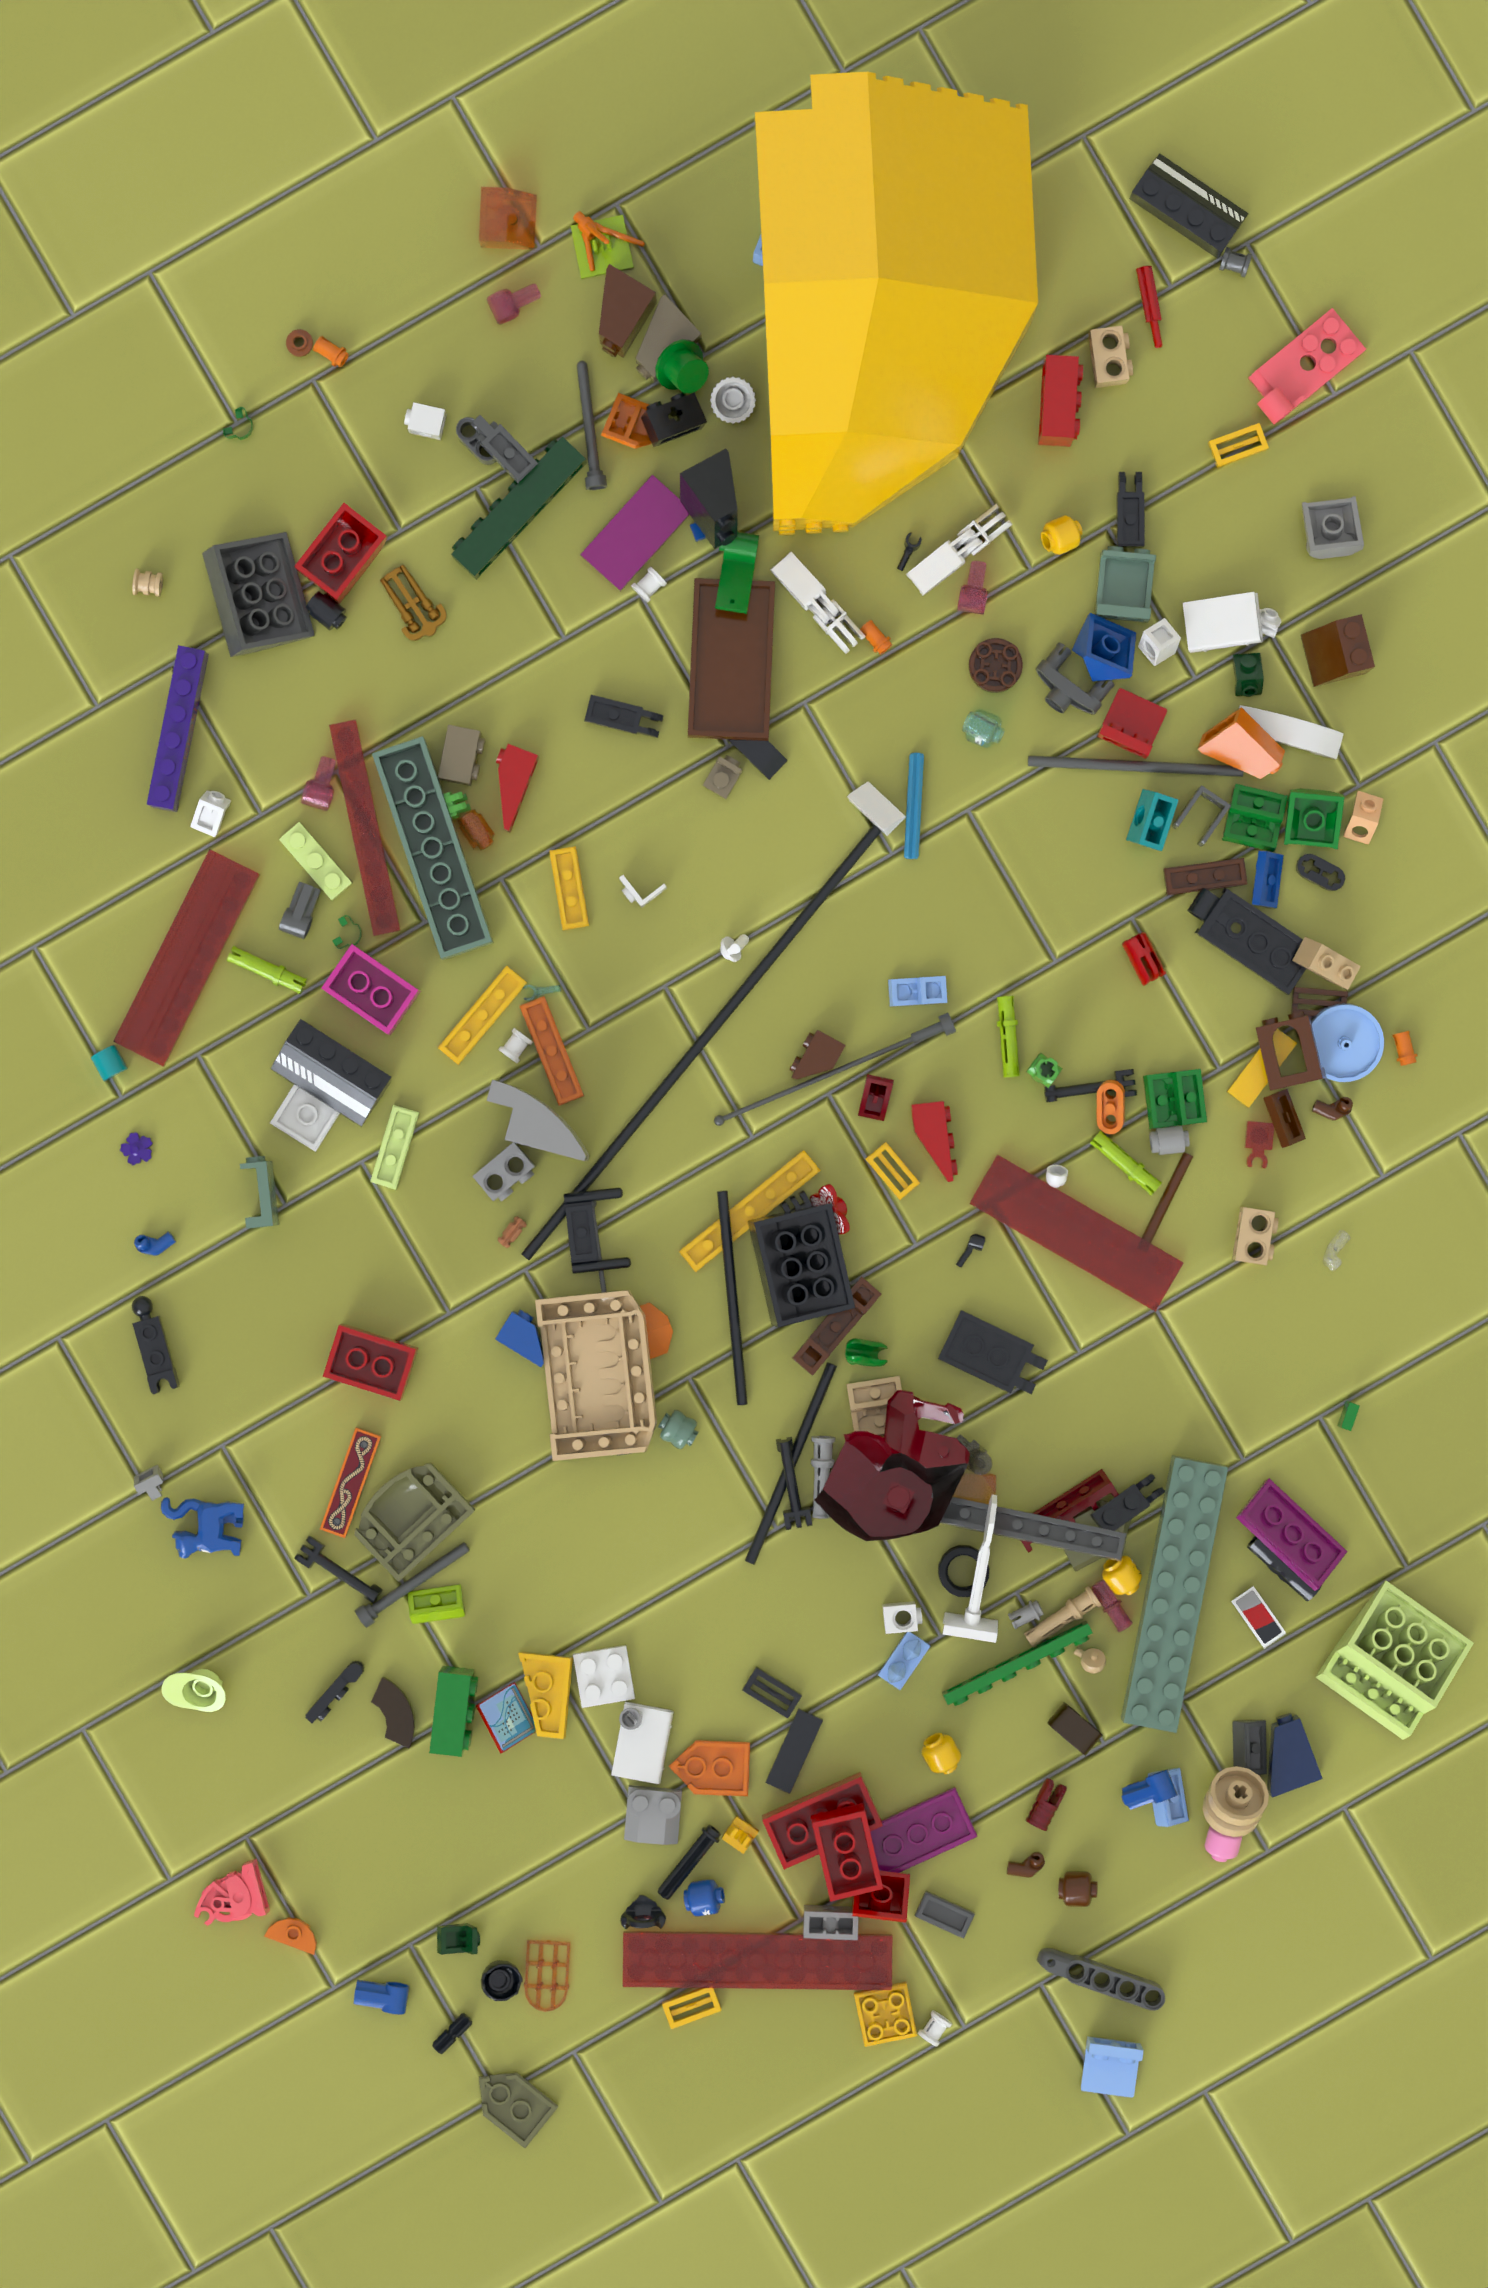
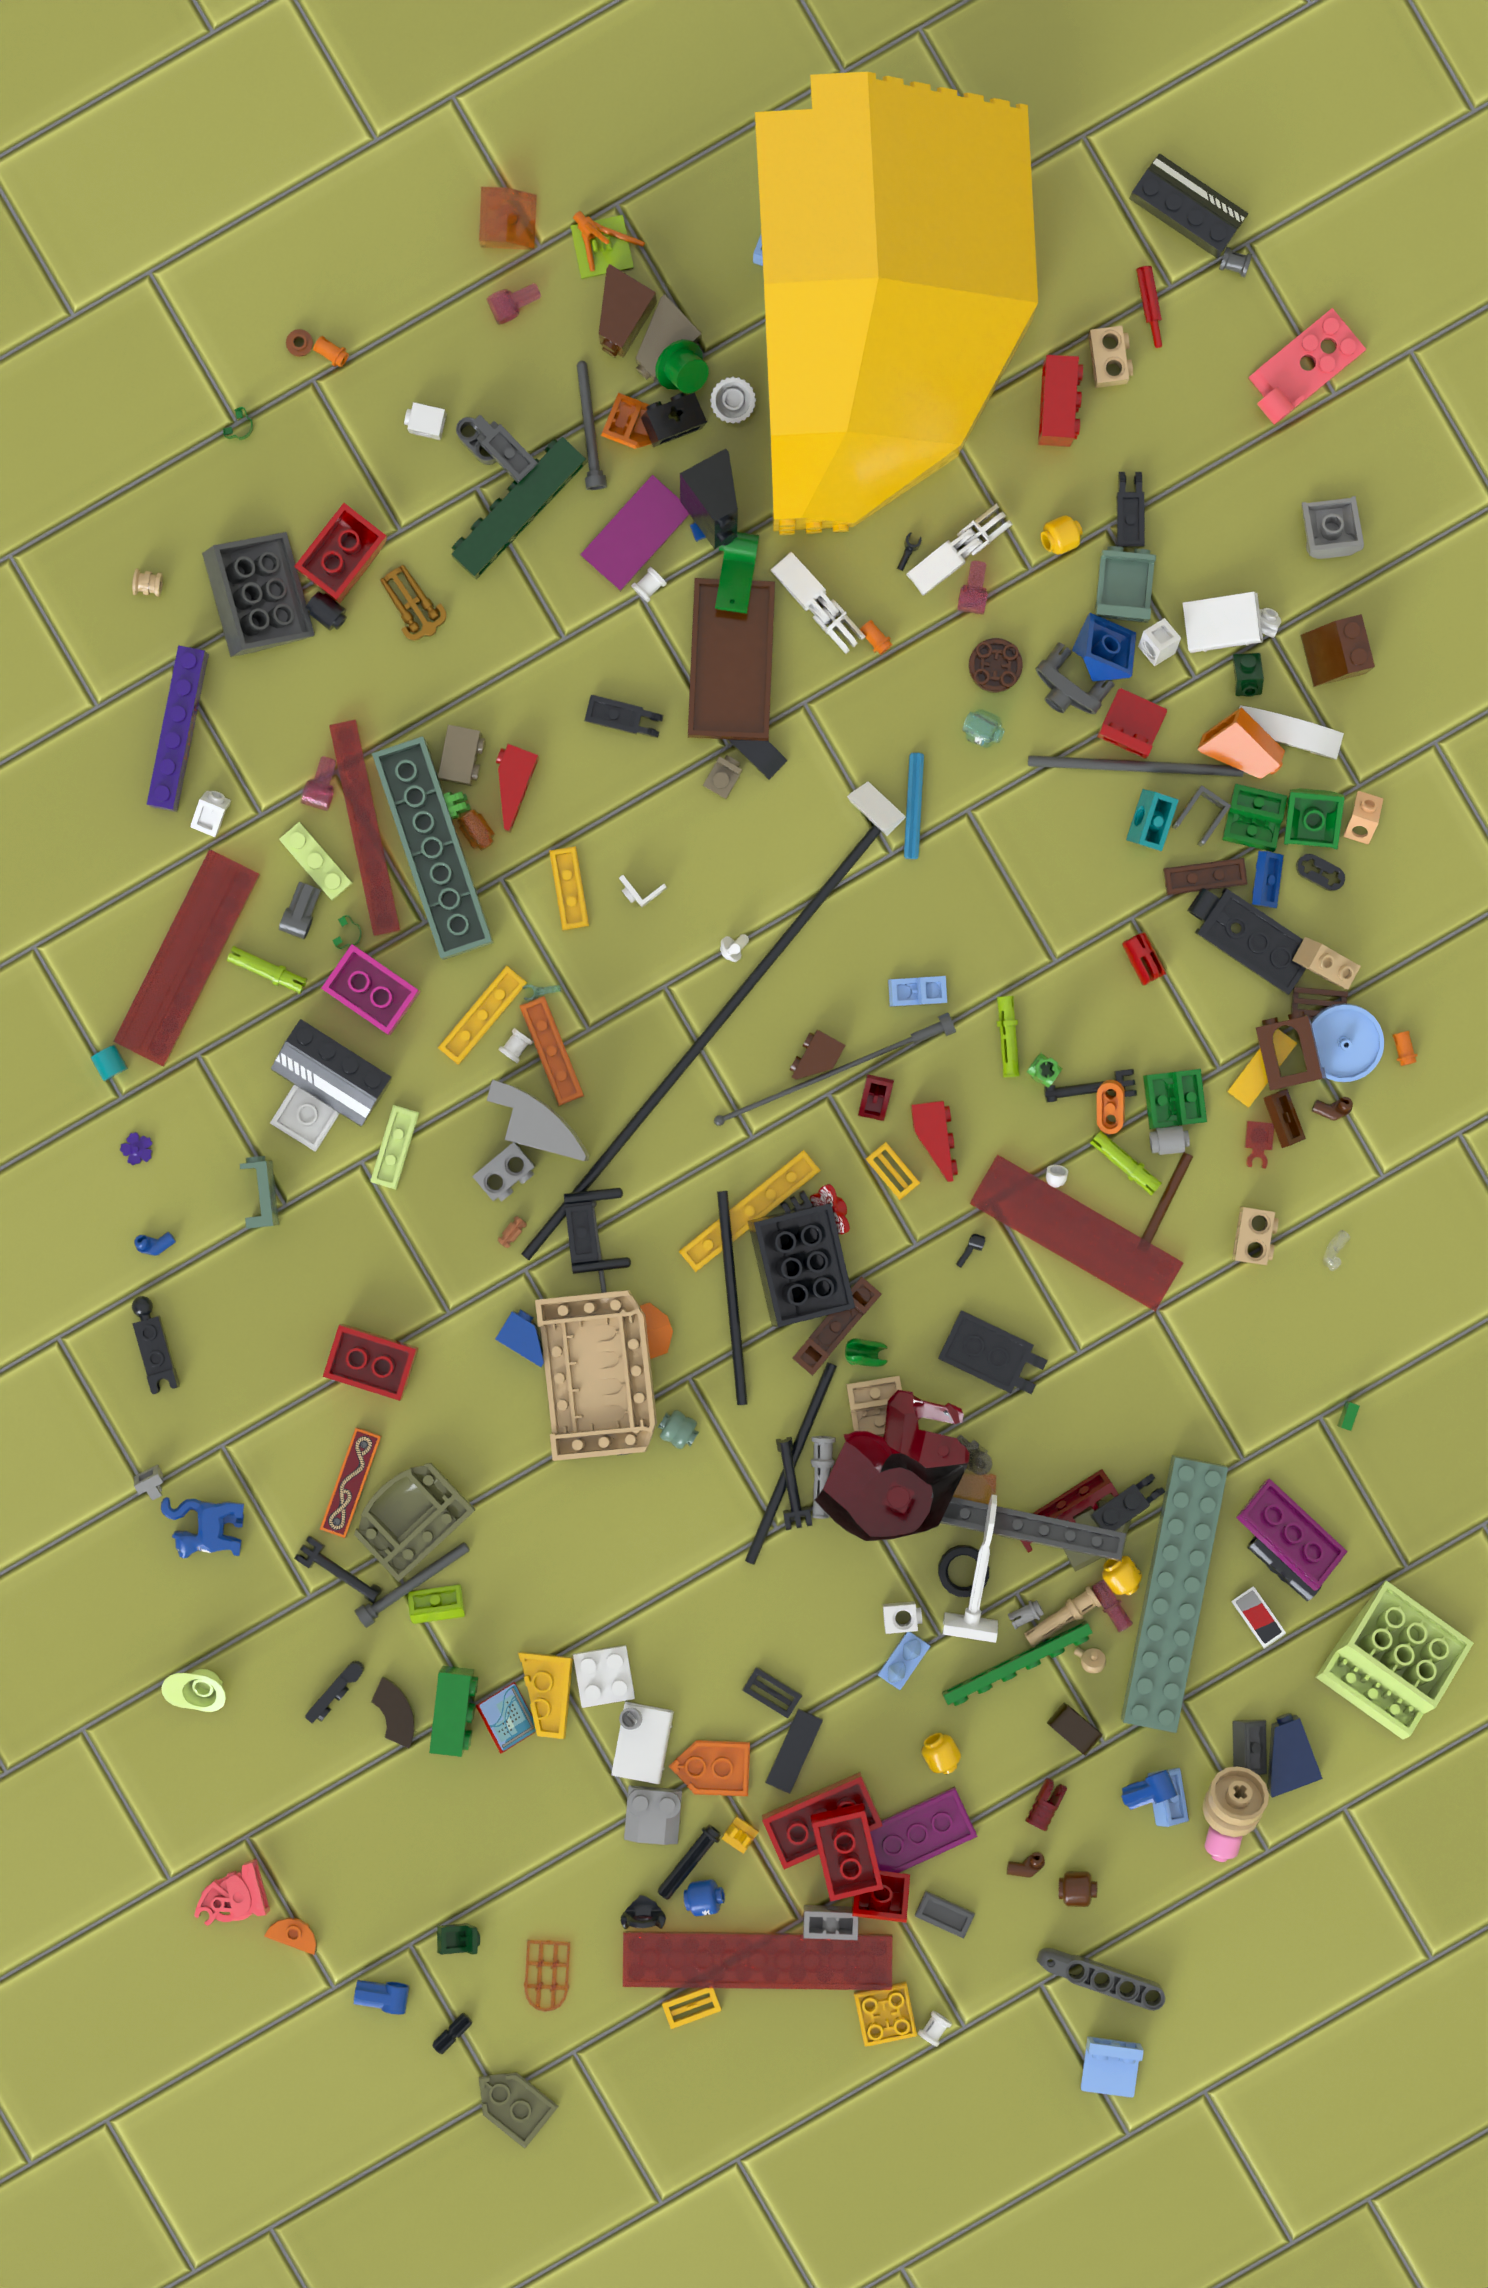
(501, 1980): black hair -> none
(1216, 453): yellow tile -> none

